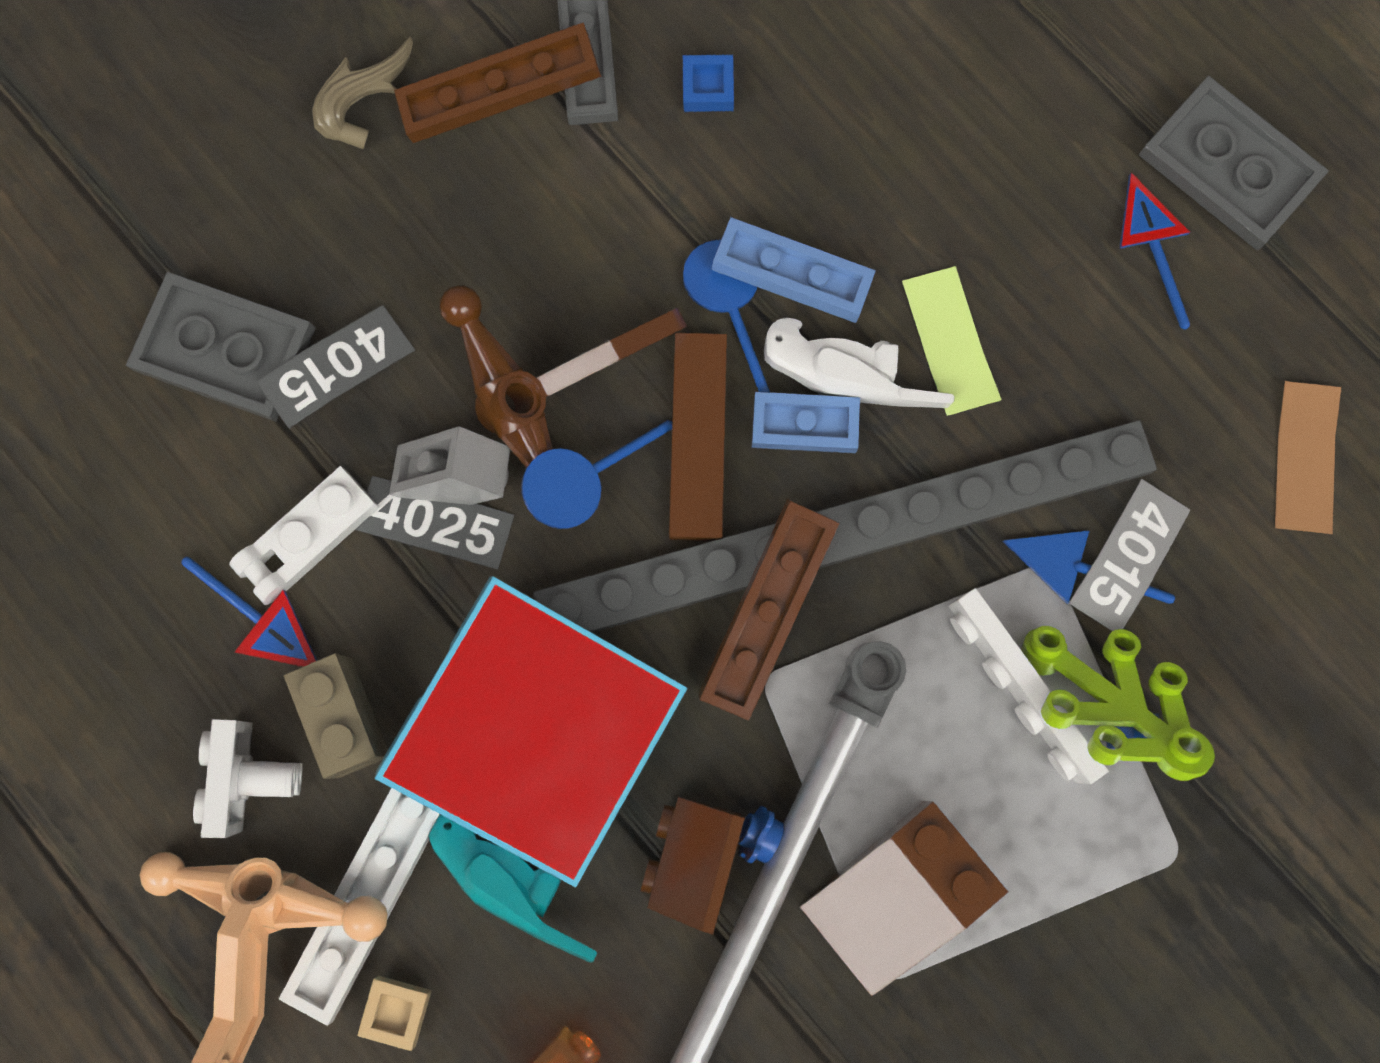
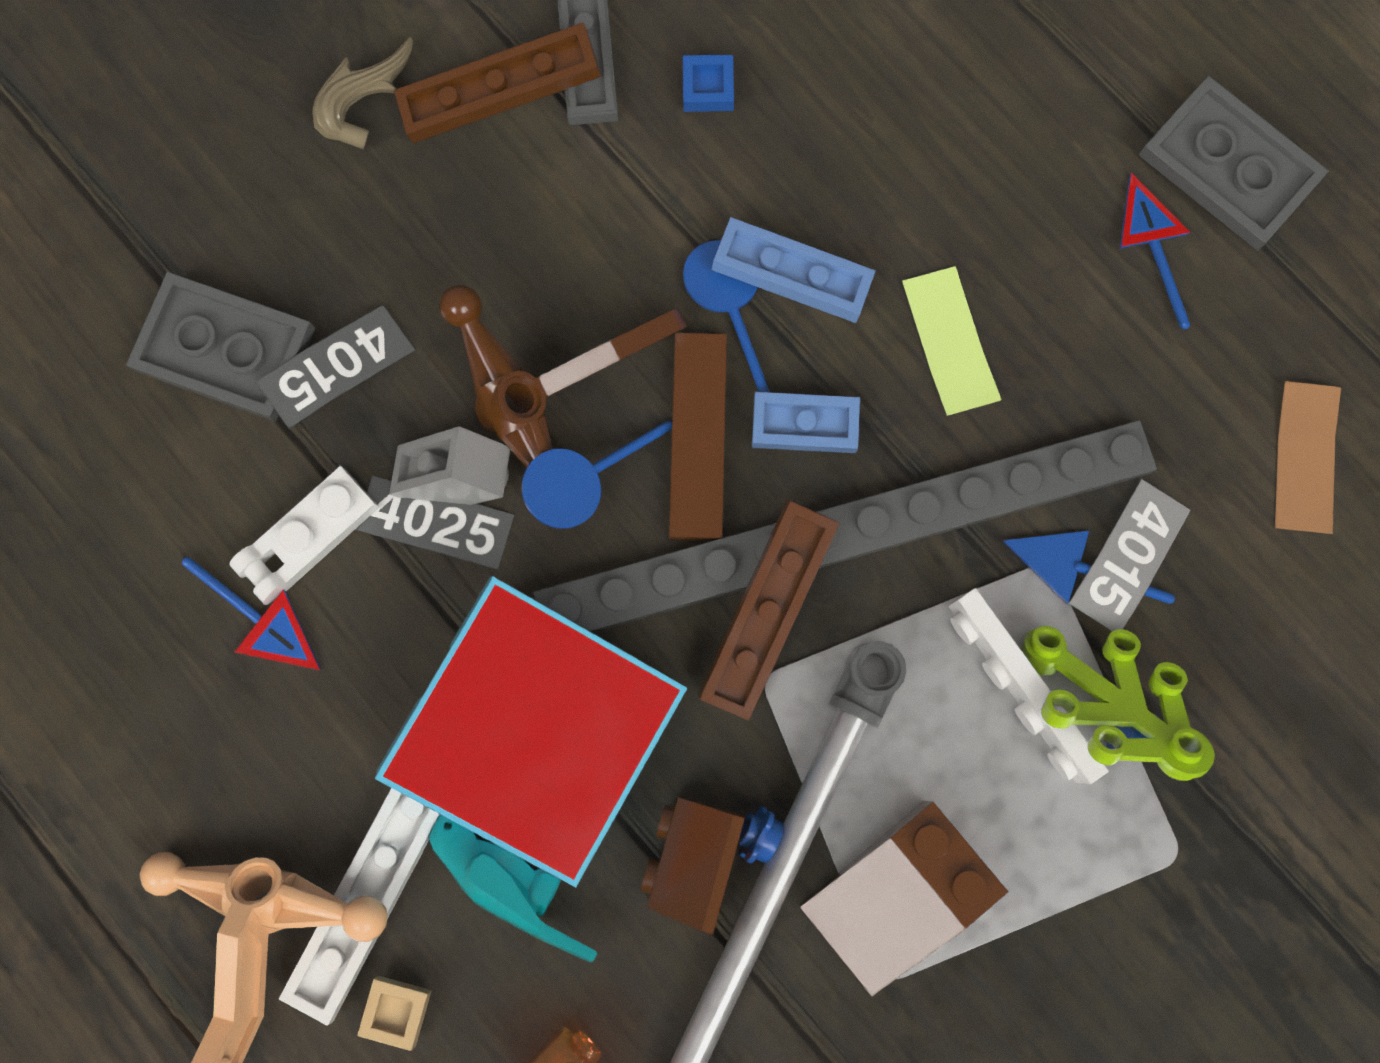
(235, 777): white plate -> none
(336, 716): dark tan brick -> none
(844, 367): white animal -> none

